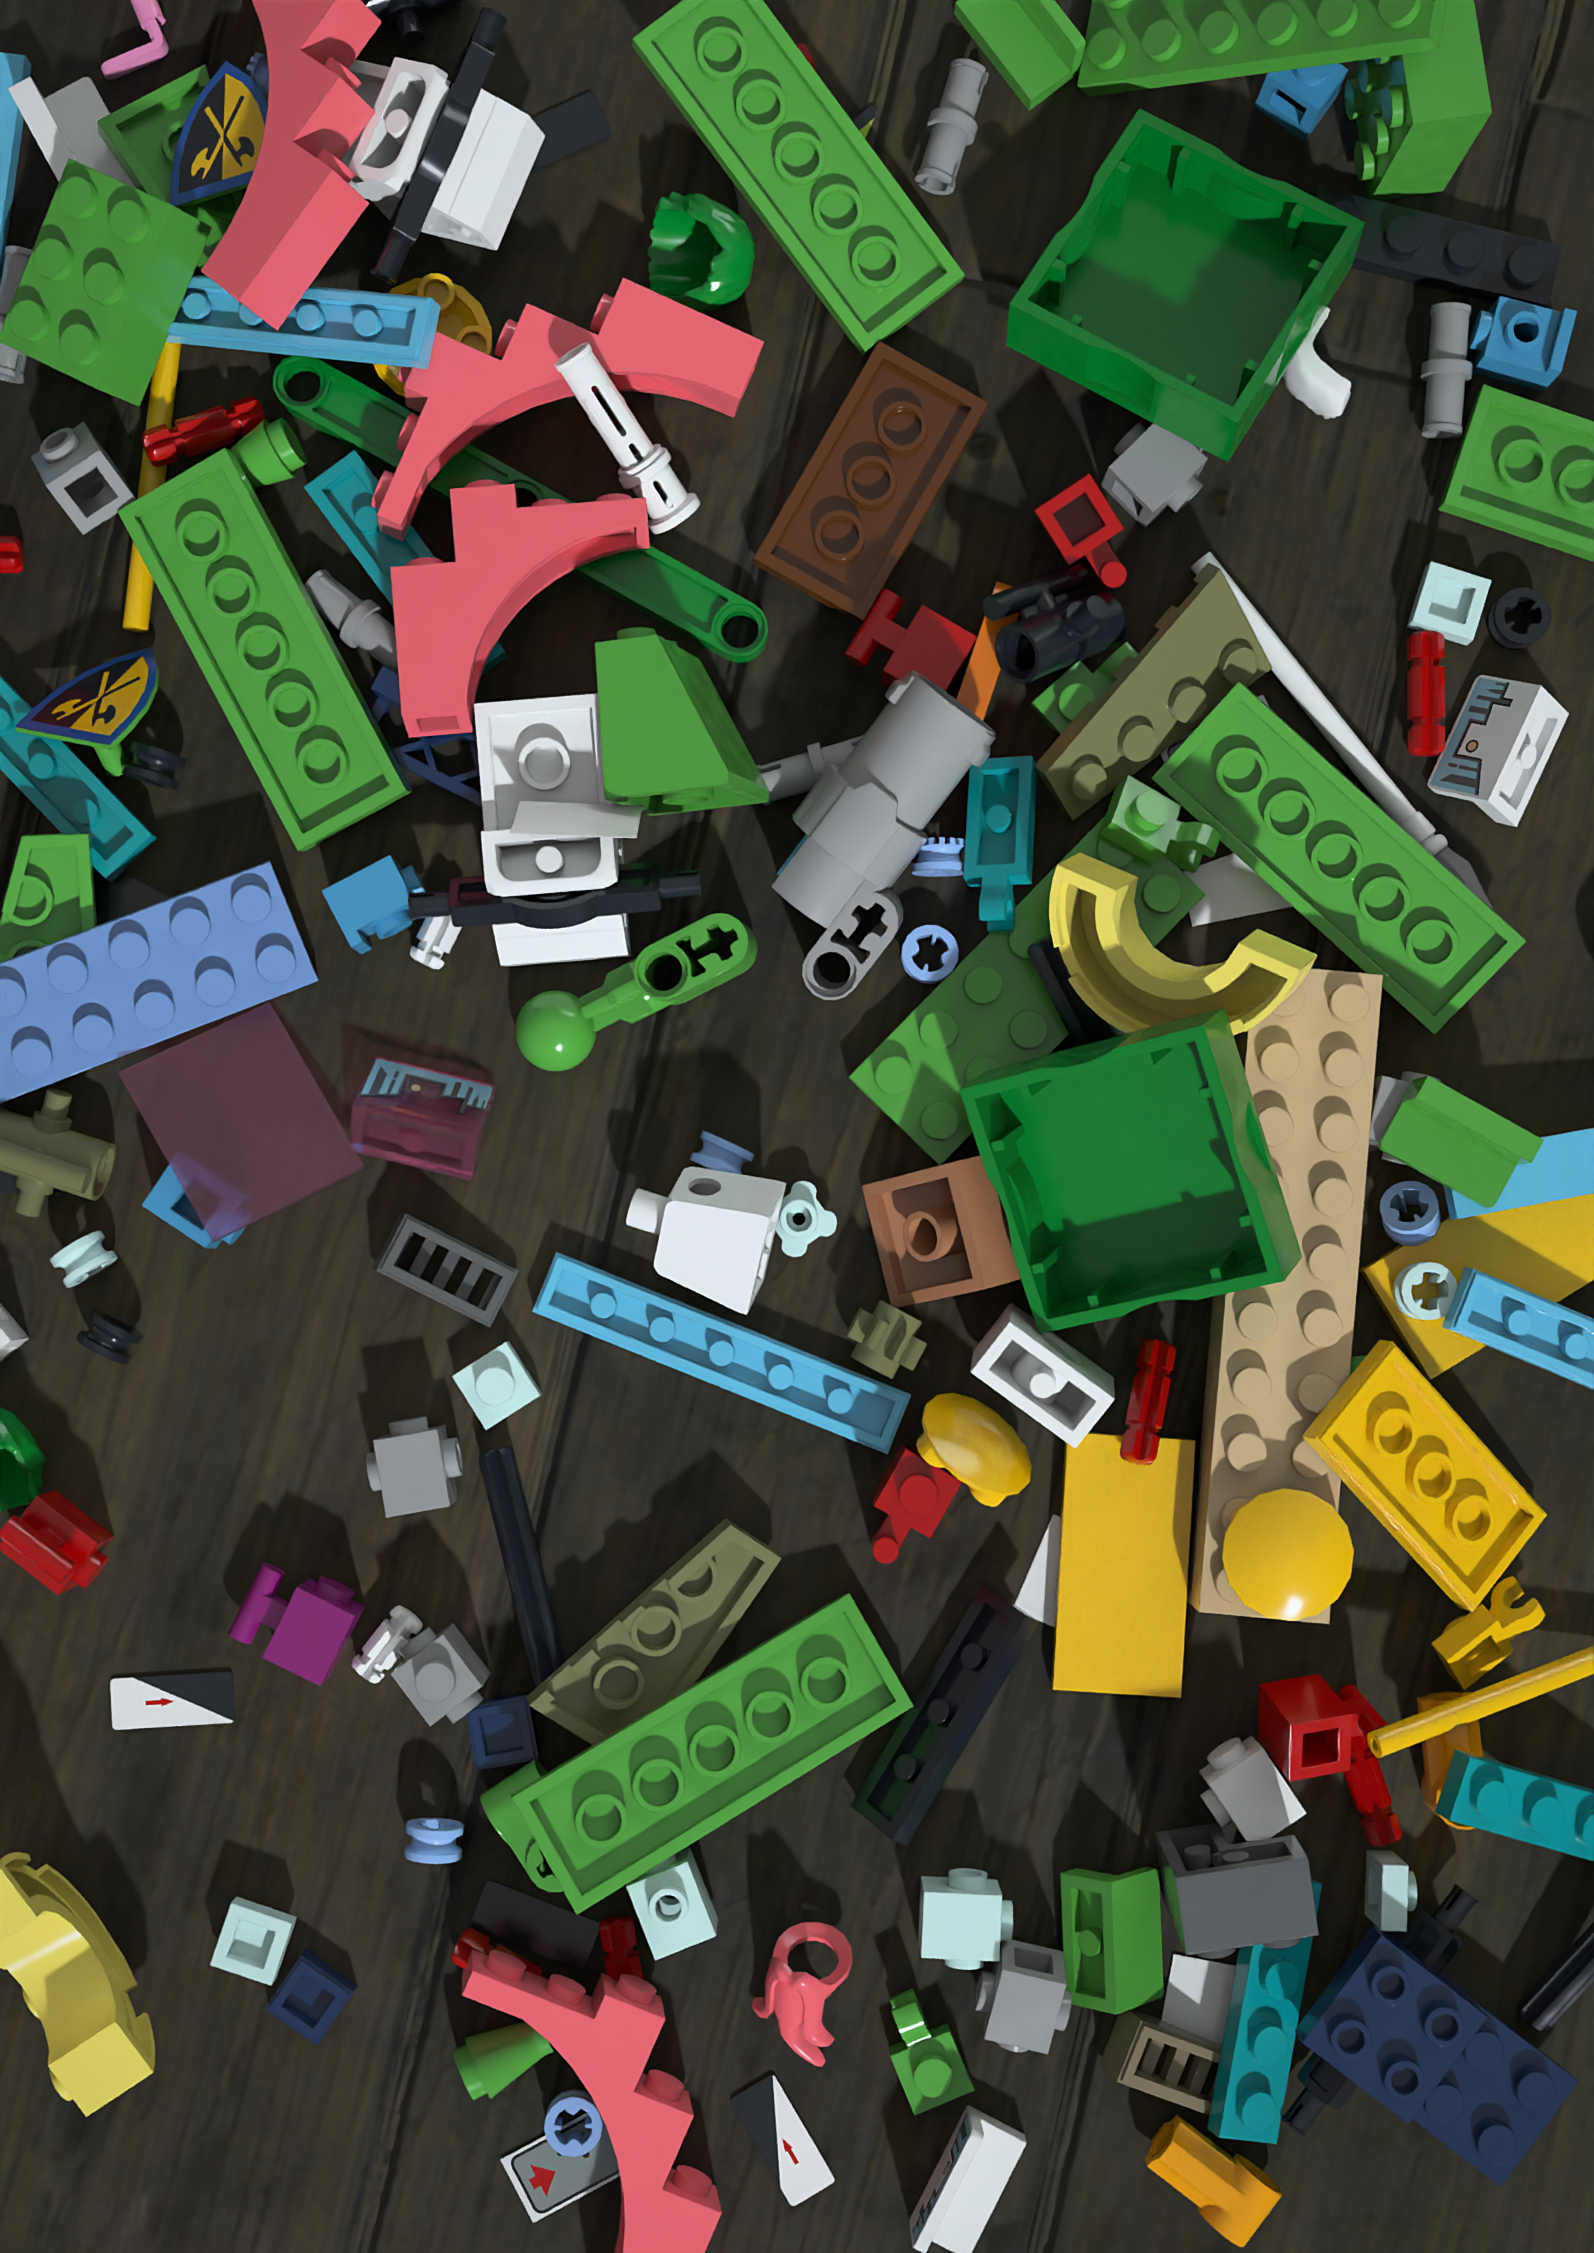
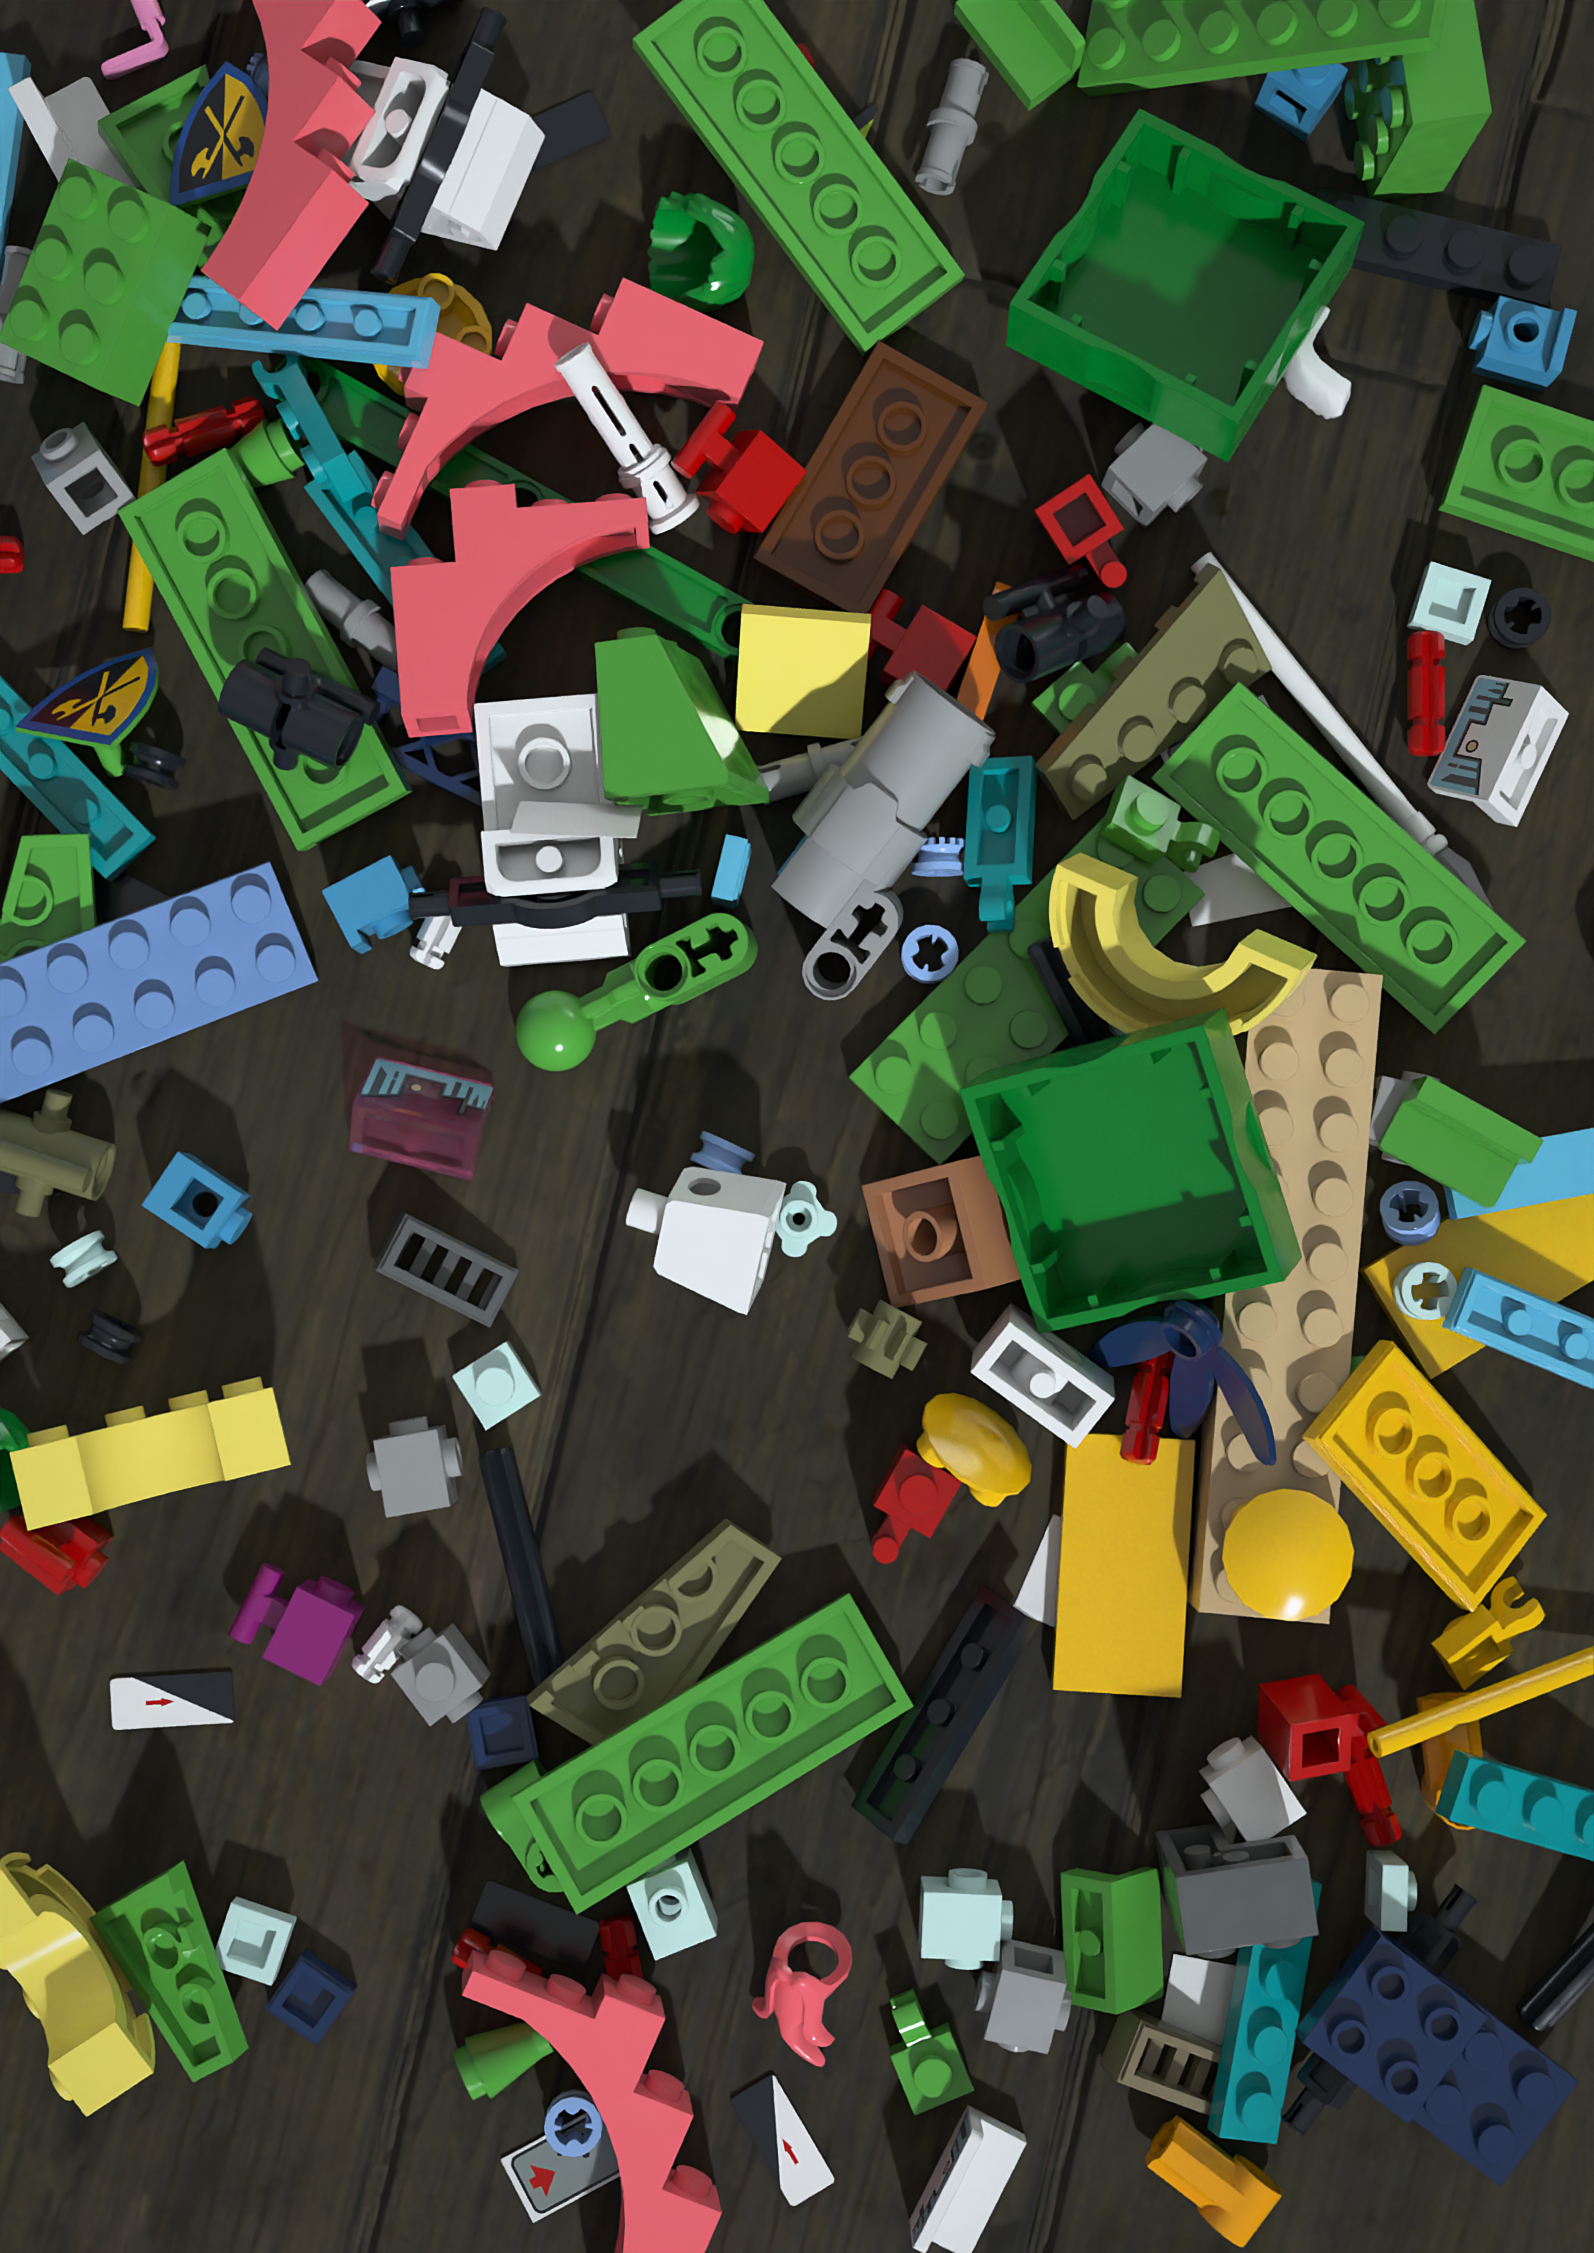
(151, 1455): none -> light yellow brick
(174, 1969): none -> bright green wing
(241, 1121): clear pink piece -> none
(296, 709): none -> black pin
(306, 417): none -> teal plate
(433, 1840): light blue bush -> none
(721, 1352): medium azure tile -> none
(731, 872): none -> medium azure tile
(747, 476): none -> red brick
(802, 671): none -> light yellow tile
(1196, 1340): none -> dark blue plant
(1446, 370): light grey pin -> none

